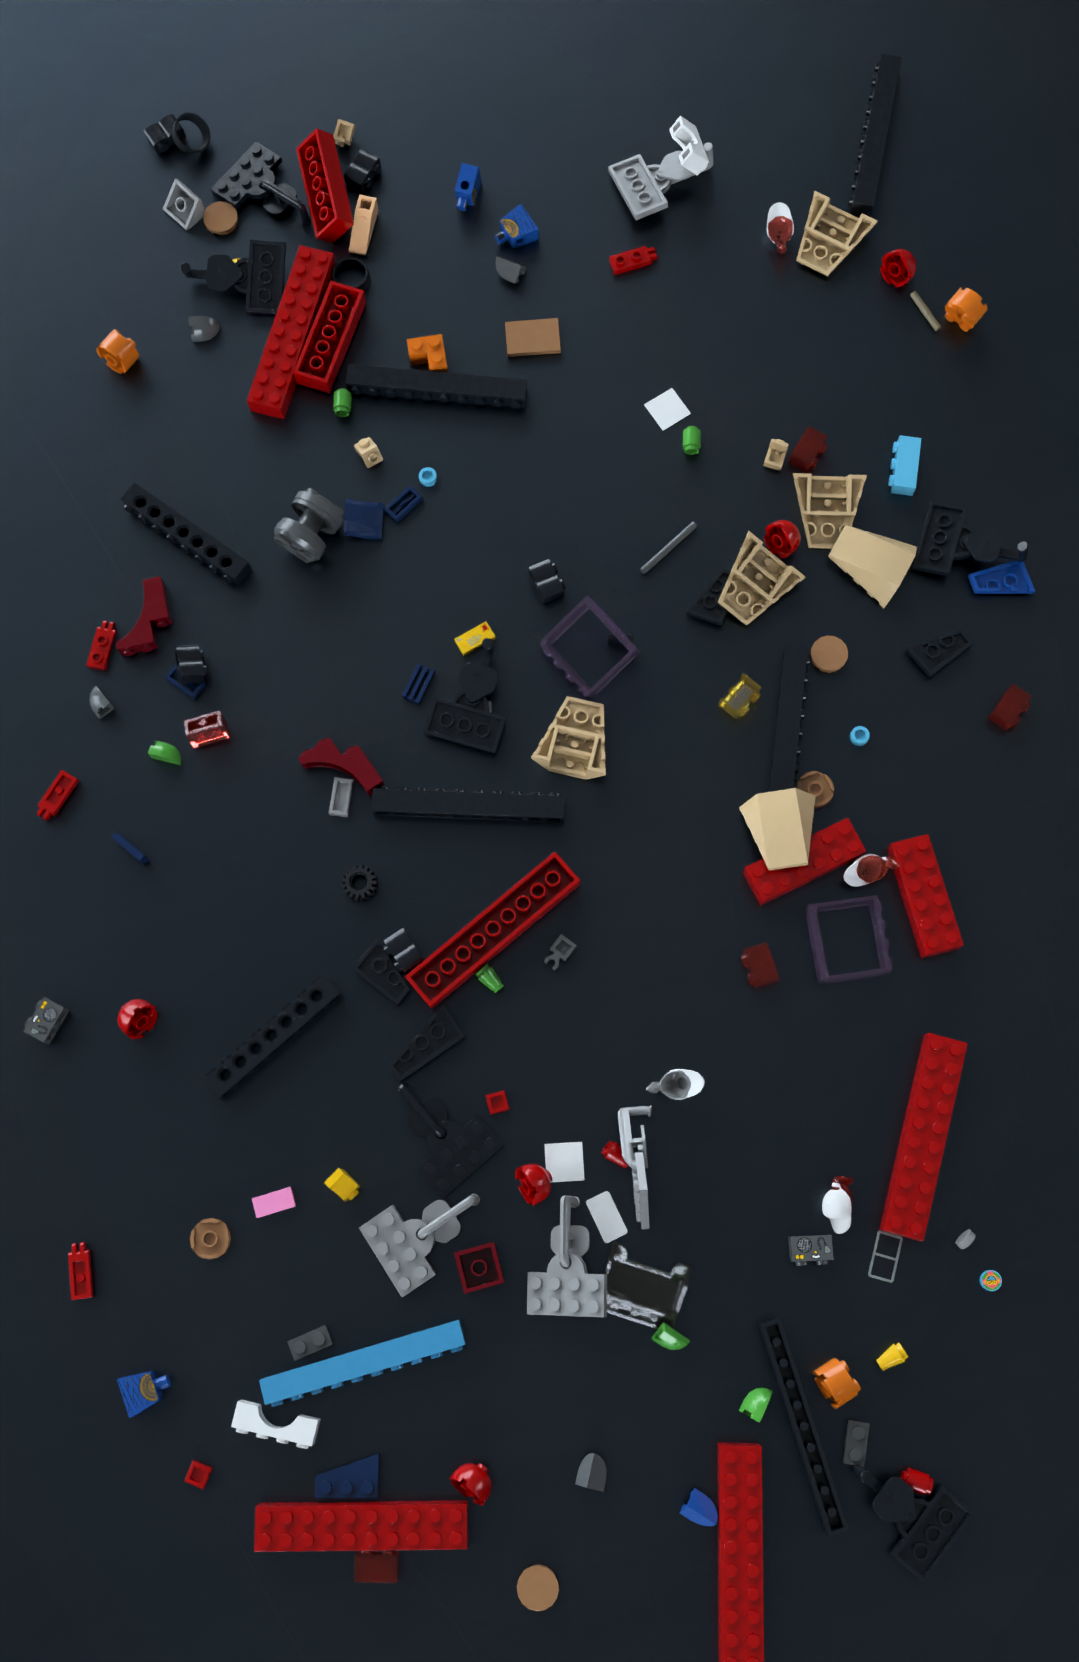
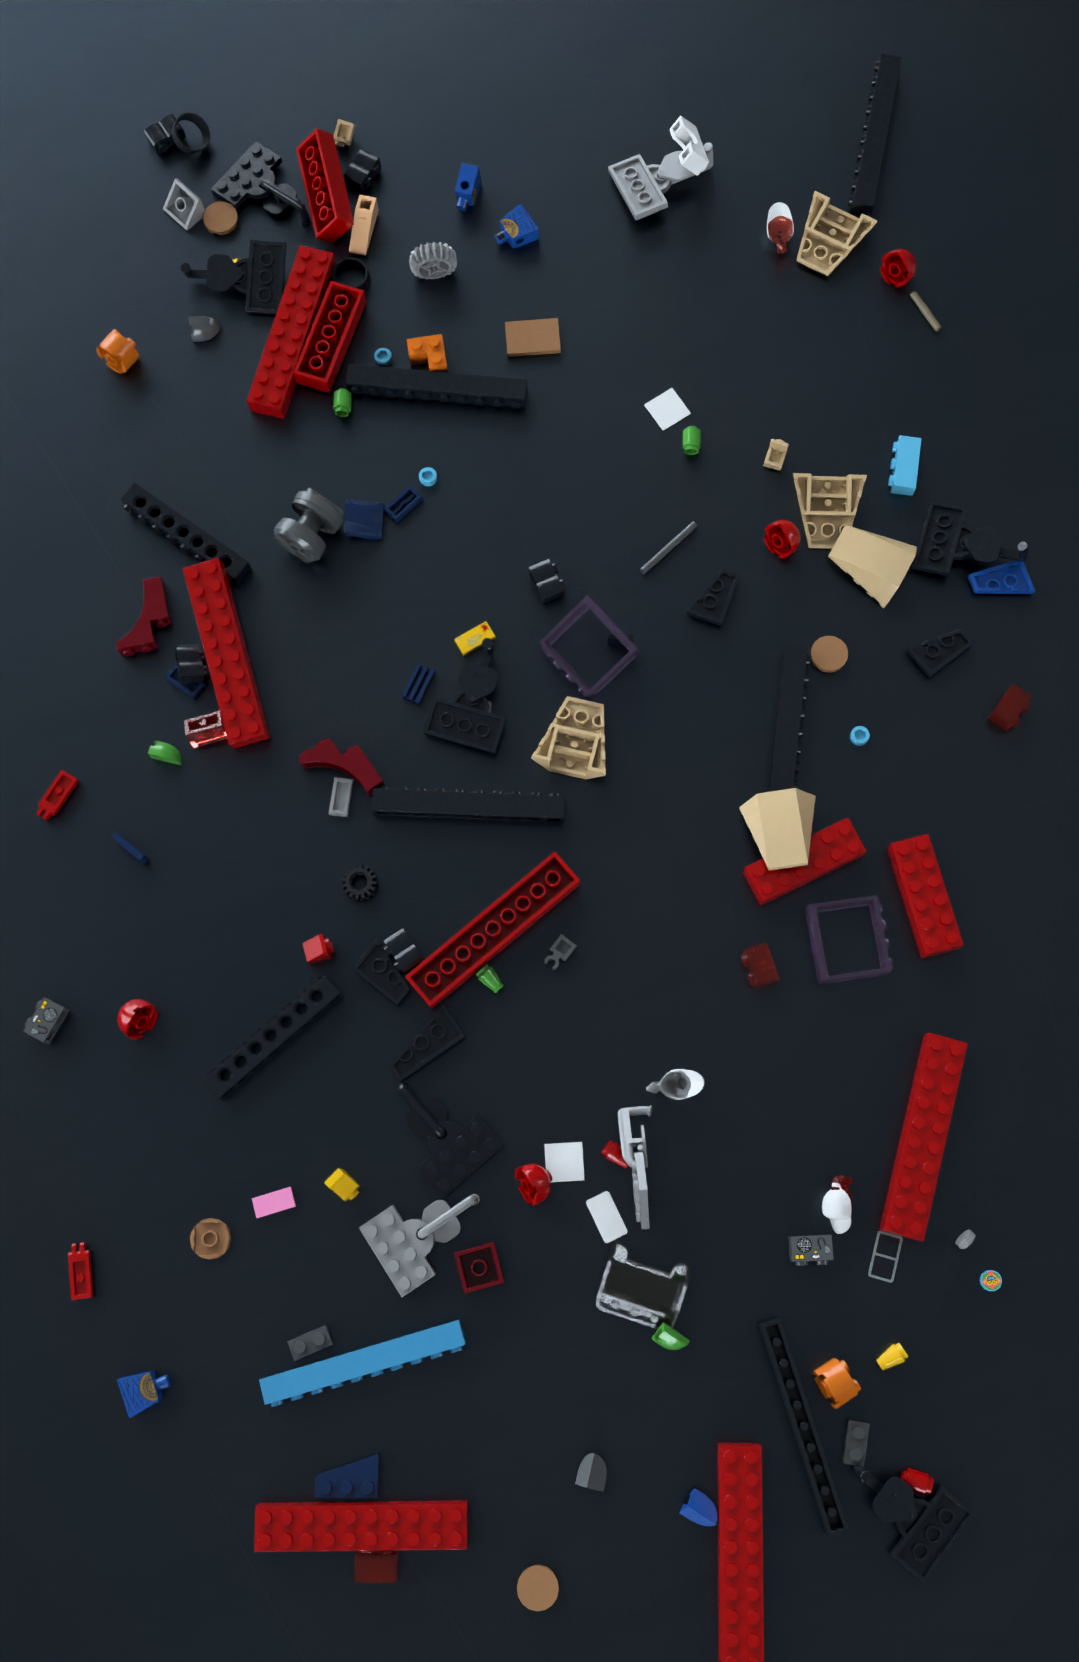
(99, 703): dark grey brick -> none
(102, 646): red hinge -> none
(198, 1474): red tile -> none
(226, 653): none -> red brick
(249, 1417): white arch -> none
(318, 949): none -> red slope
(368, 451): tan bracket -> none
(383, 357): none -> medium azure tile
(433, 260): none -> light grey gear
(473, 1482): red cylinder -> none
(497, 1102): red tile -> none
(509, 270): dark grey brick -> none
(572, 1289): light grey plate -> none
(632, 259): red hinge -> none
(740, 696): clear yellow window -> none
(756, 581): tan wedge -> none
(756, 1403): bright green brick -> none
(807, 449): clear red brick -> none
(818, 785): medium nougat tile -> none
(868, 869): clear red hair -> none
(965, 308): orange brick -> none

